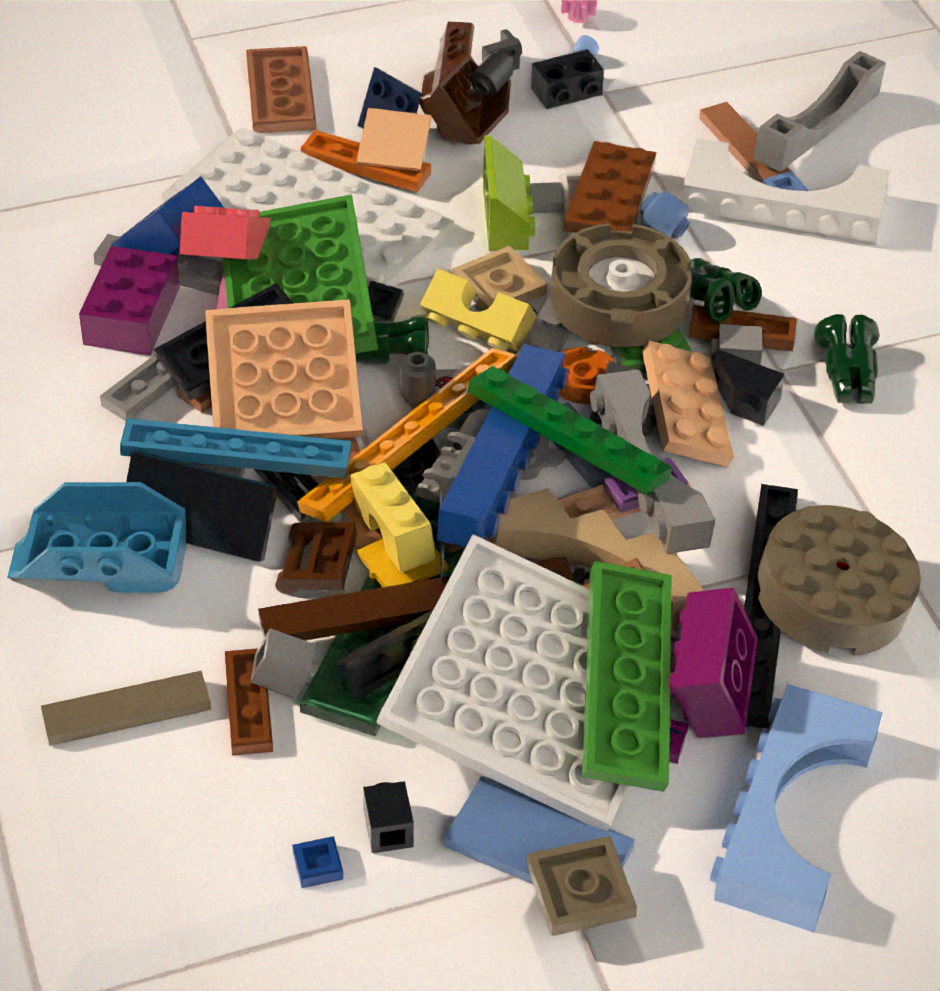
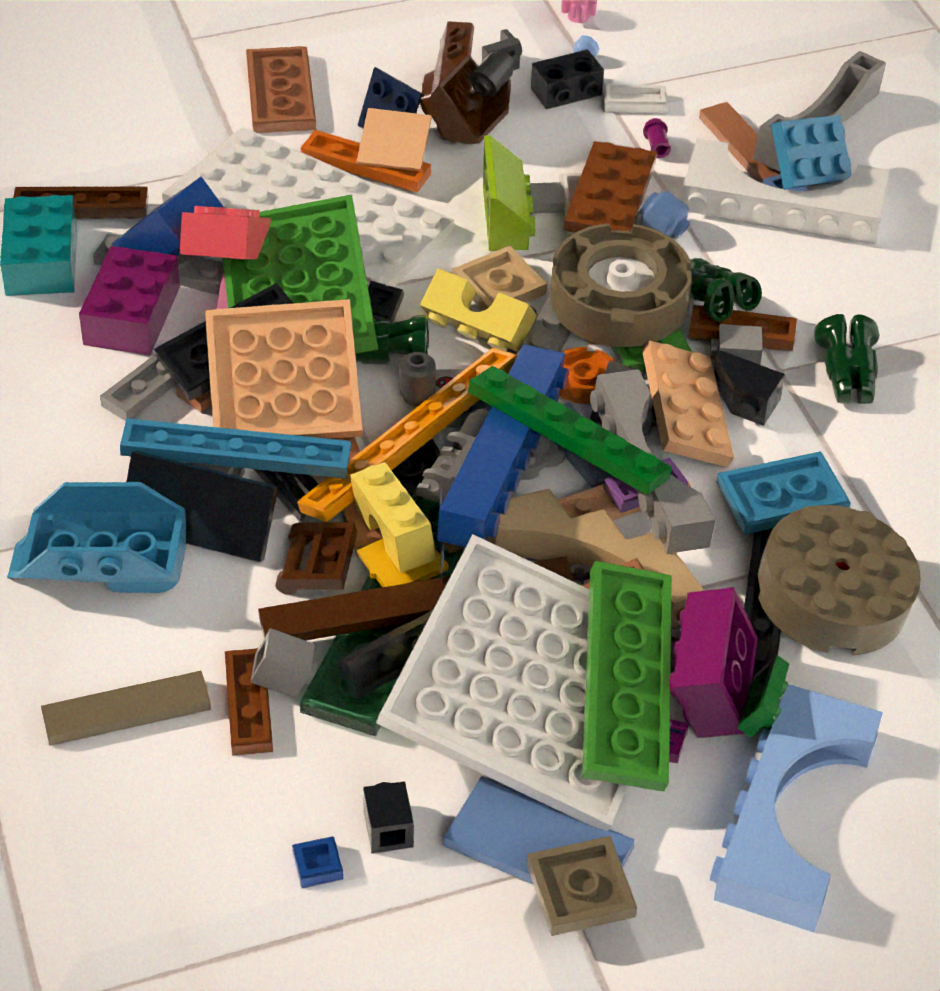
(39, 245): none -> teal brick
(98, 200): none -> reddish brown plate
(635, 98): none -> white tile
(656, 133): none -> magenta pin
(764, 696): none -> green plate
(774, 489): none -> dark azure tile
(811, 151): none -> dark azure plate

